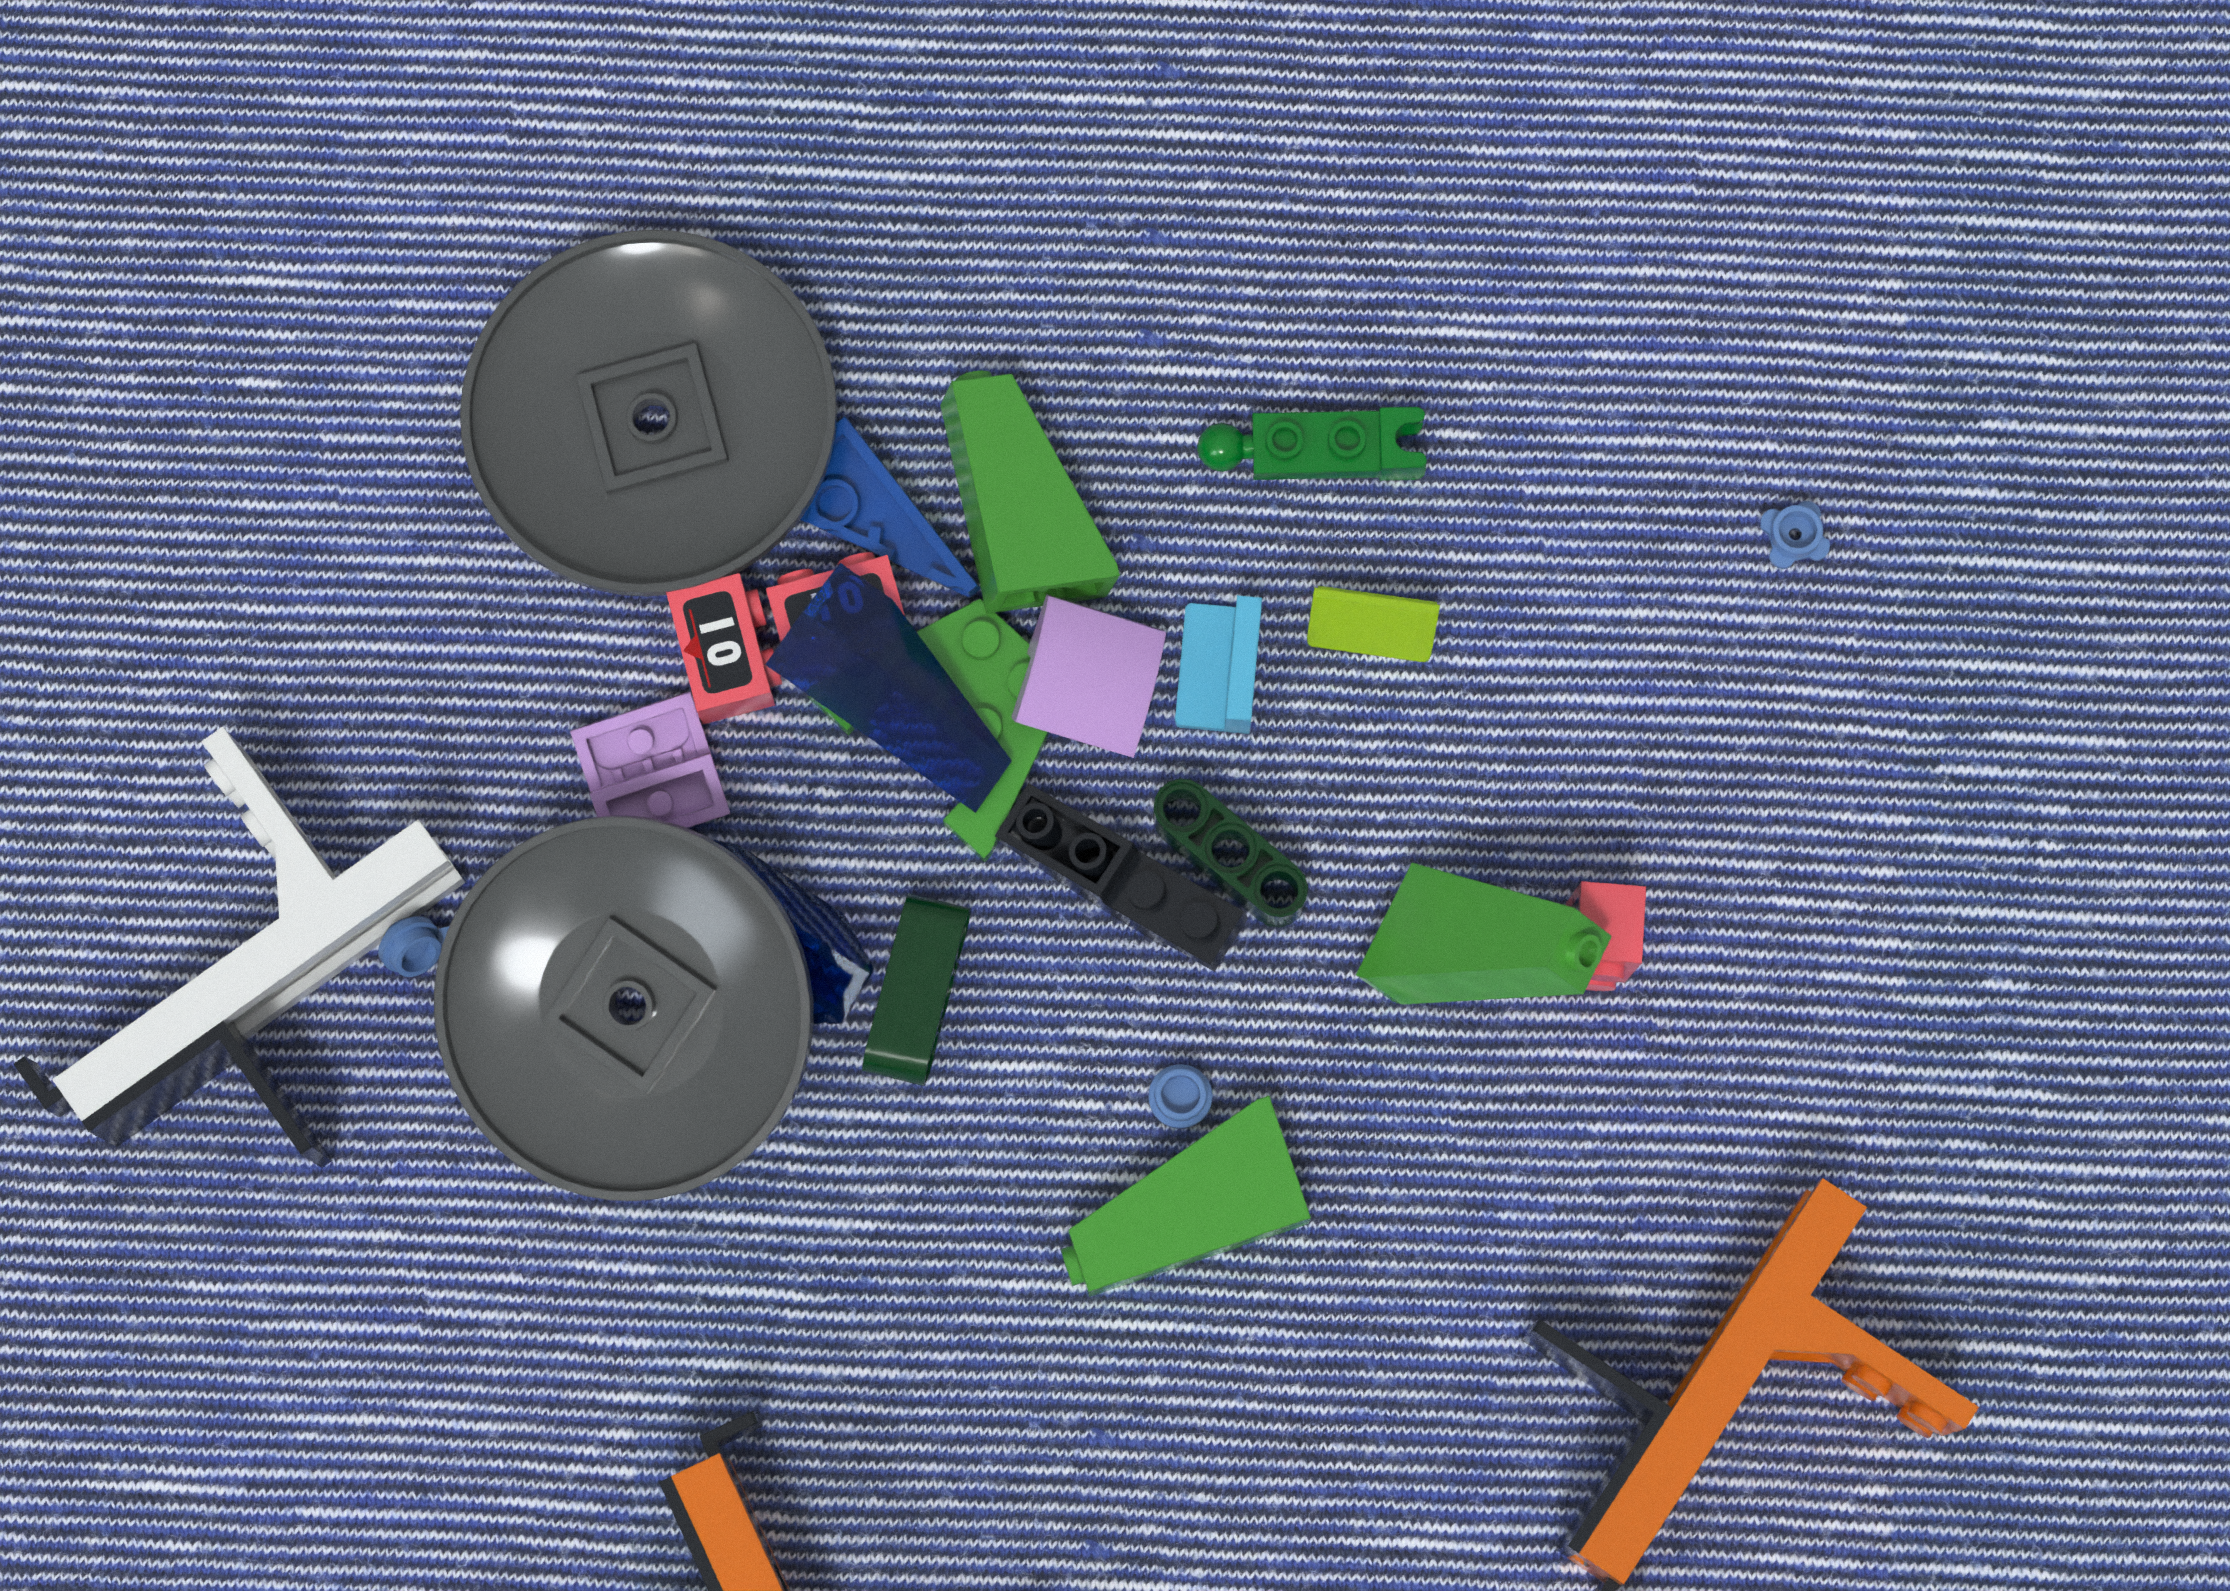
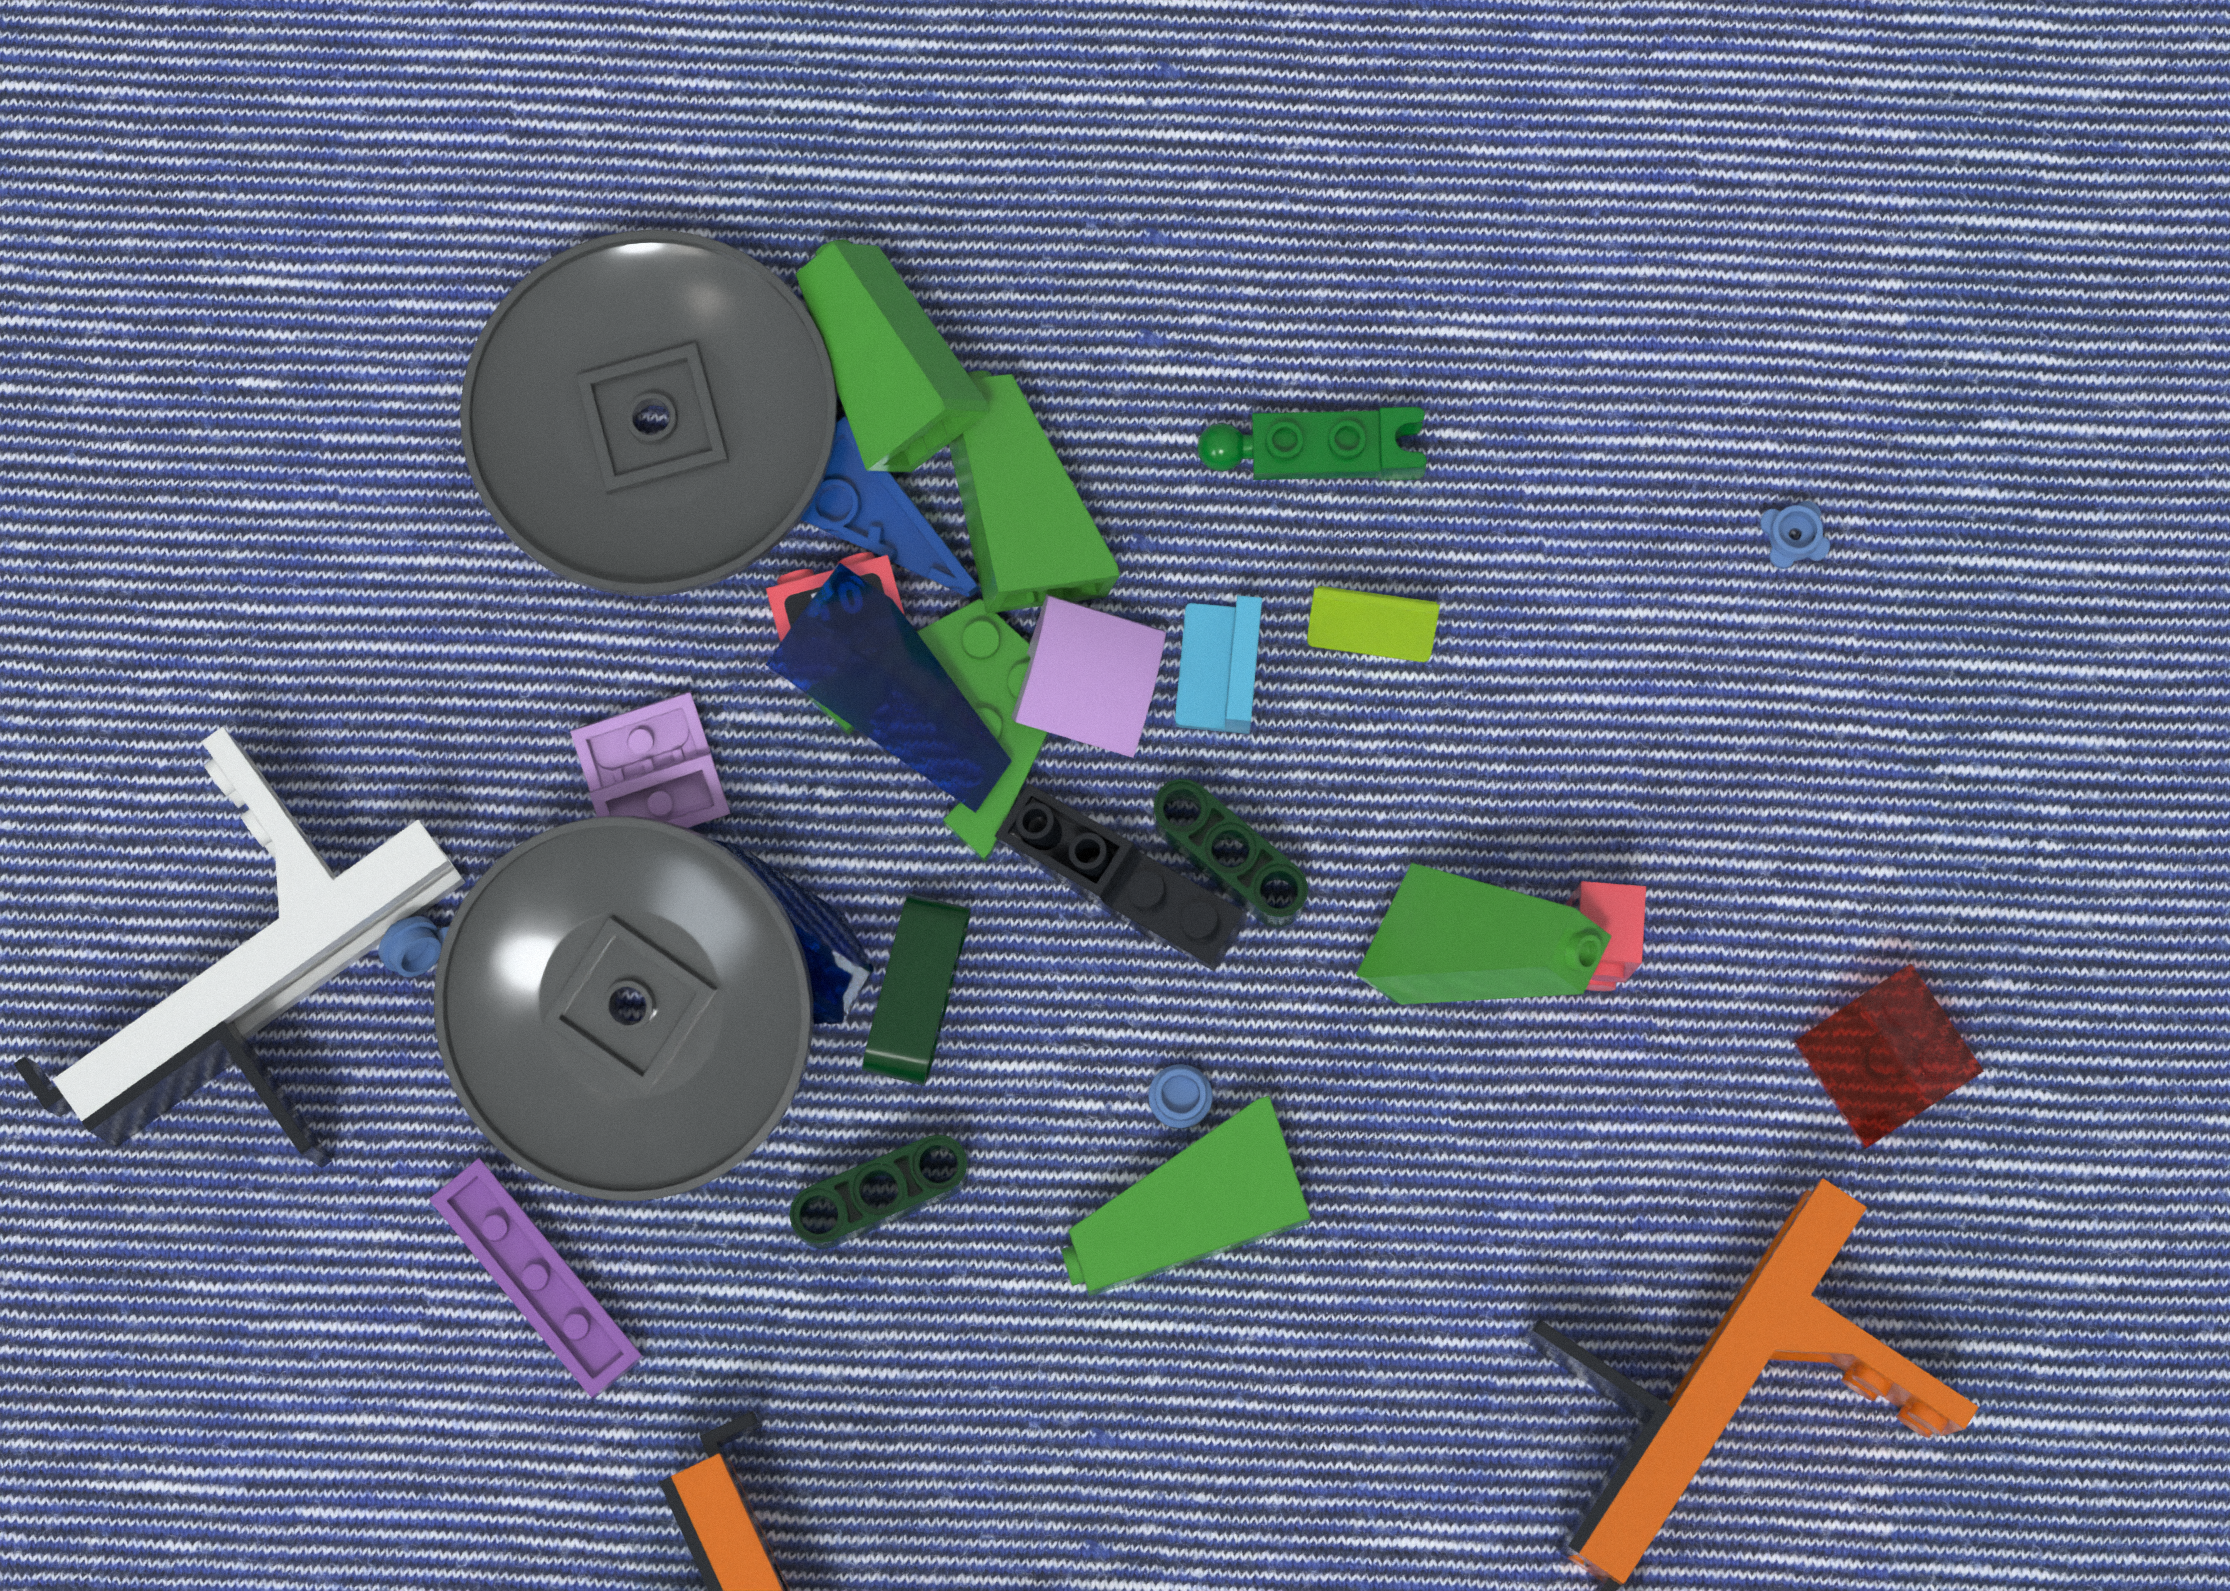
(536, 1278): none -> medium lavender plate
(722, 648): brick -> none
(846, 1191): none -> dark green beam
(886, 359): none -> bright green slope
(1888, 1056): none -> clear red slope

